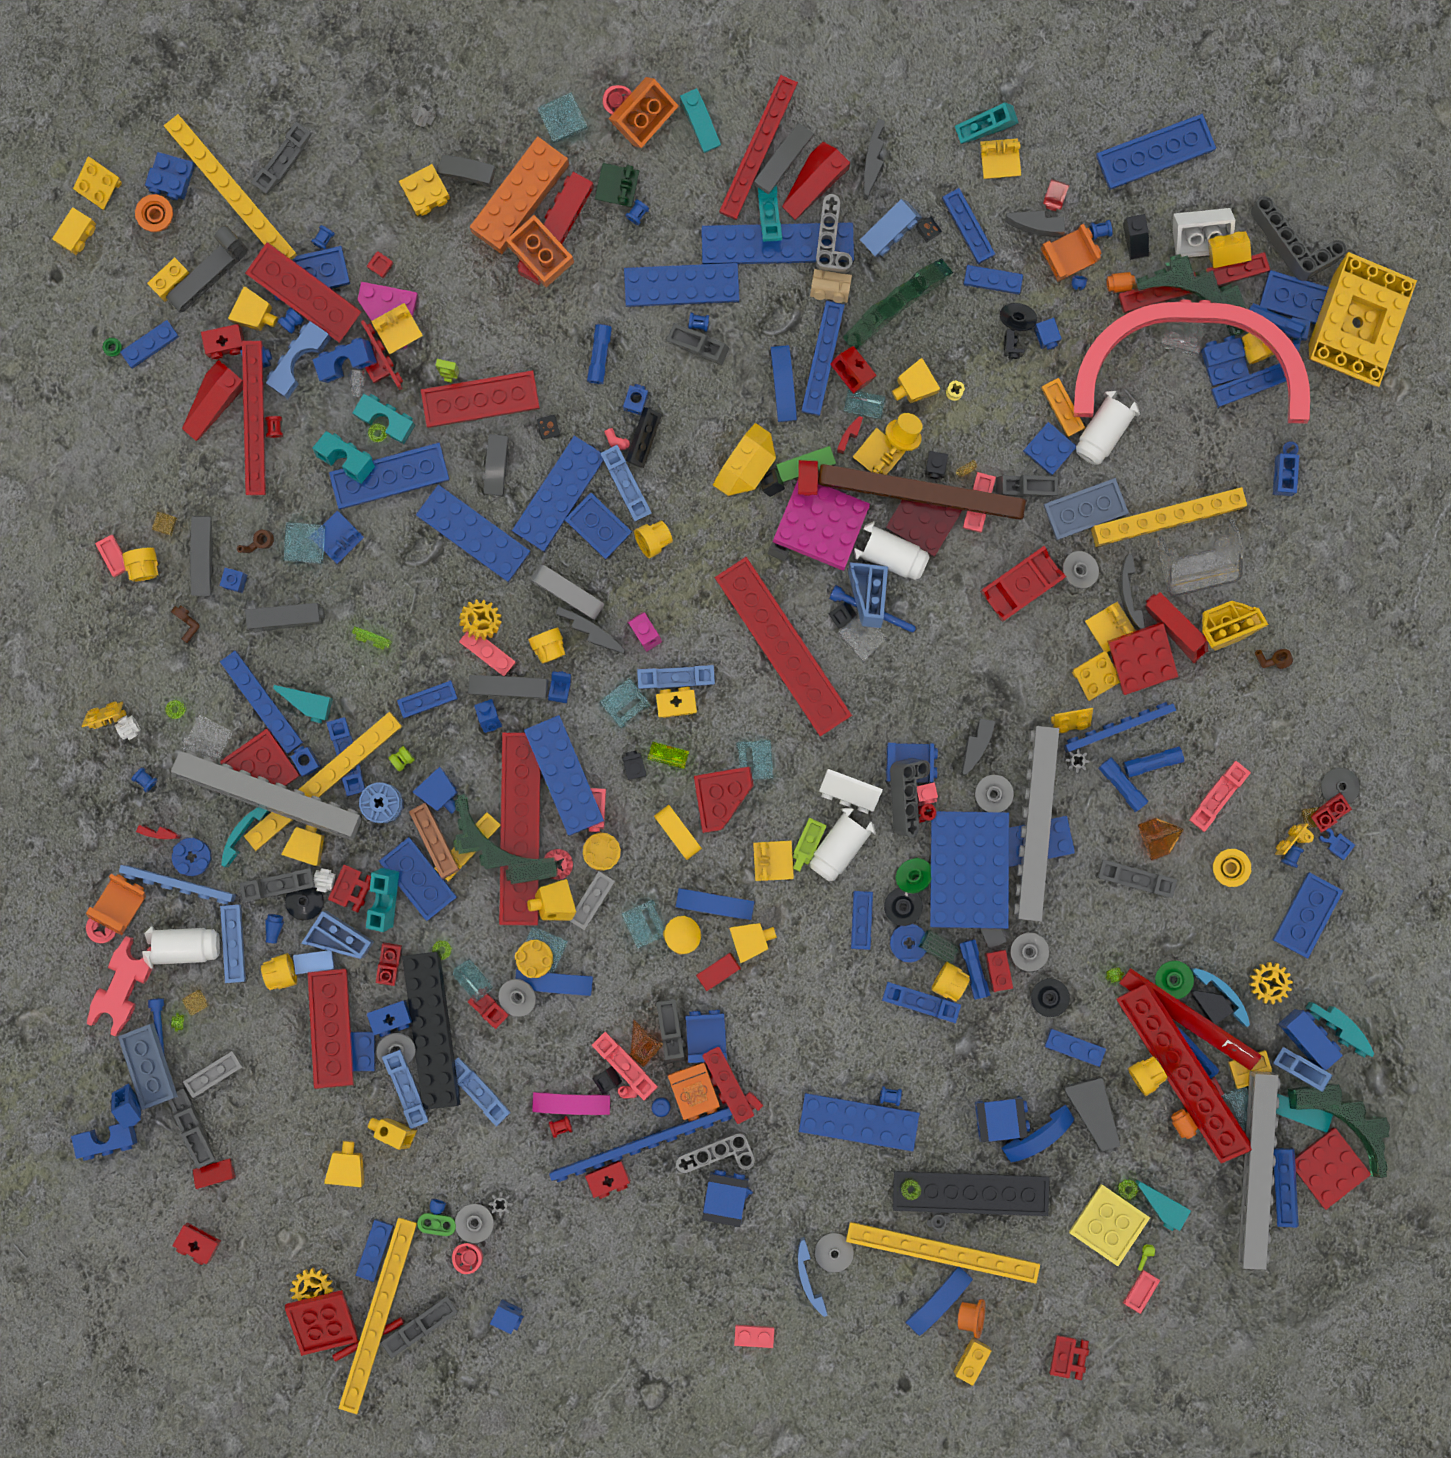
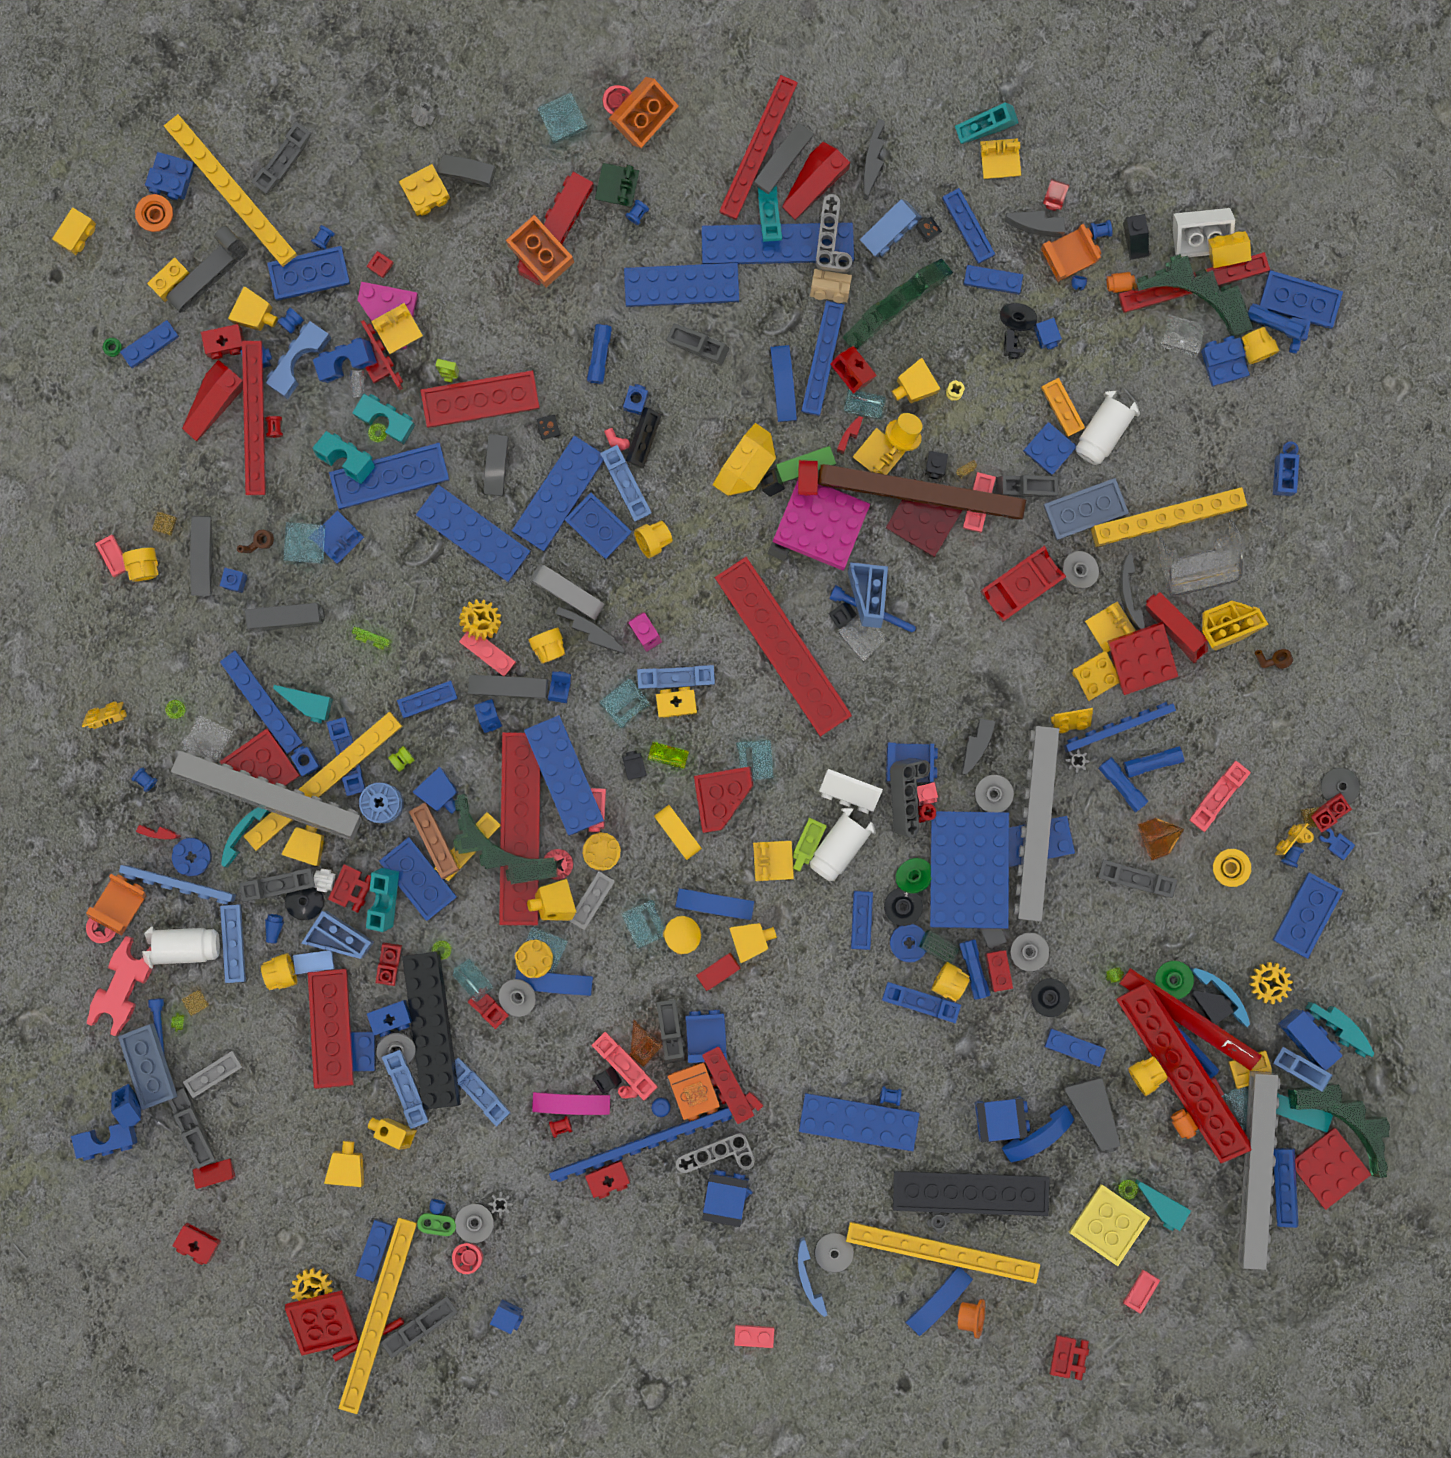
(96, 183): yellow hinge -> none
(127, 727): white gear -> none
(182, 614): reddish brown plate -> none
(303, 292): red plate -> none
(519, 194): orange brick -> none
(698, 322): blue bush -> none
(699, 120): teal slope -> none
(894, 552): white piece -> none
(911, 1196): clear neon green plate -> none
(972, 1361): yellow brick -> none
(1147, 1250): lime hand -> none
(1156, 151): blue plate -> none
(1199, 312): coral arch -> none
(1248, 385): blue plate -> none
(1285, 248): dark grey beam -> none
(1379, 302): yellow slope -> none

